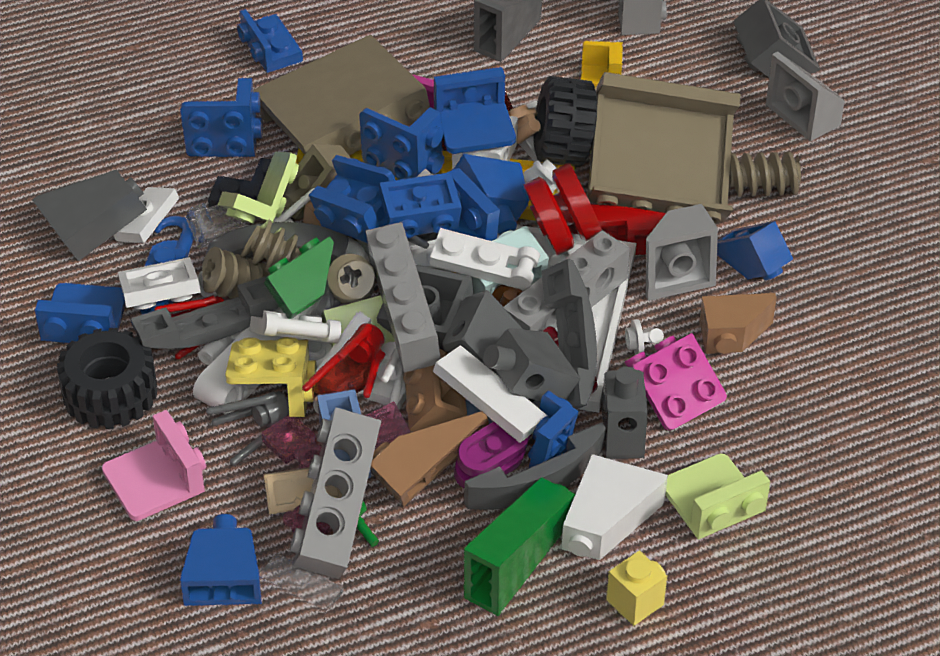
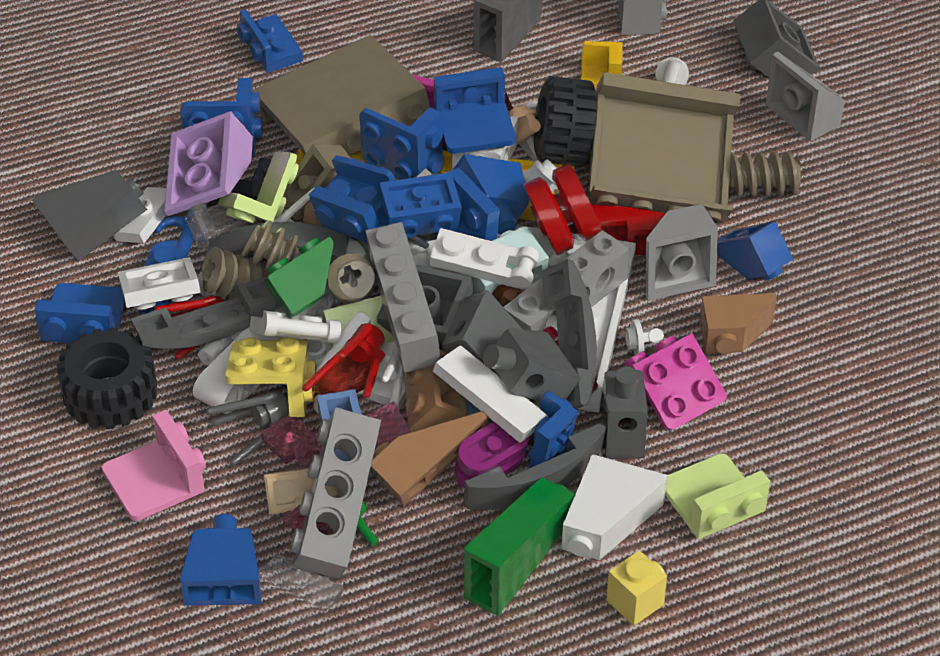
(206, 161): none -> lavender slope
(672, 71): none -> white plate

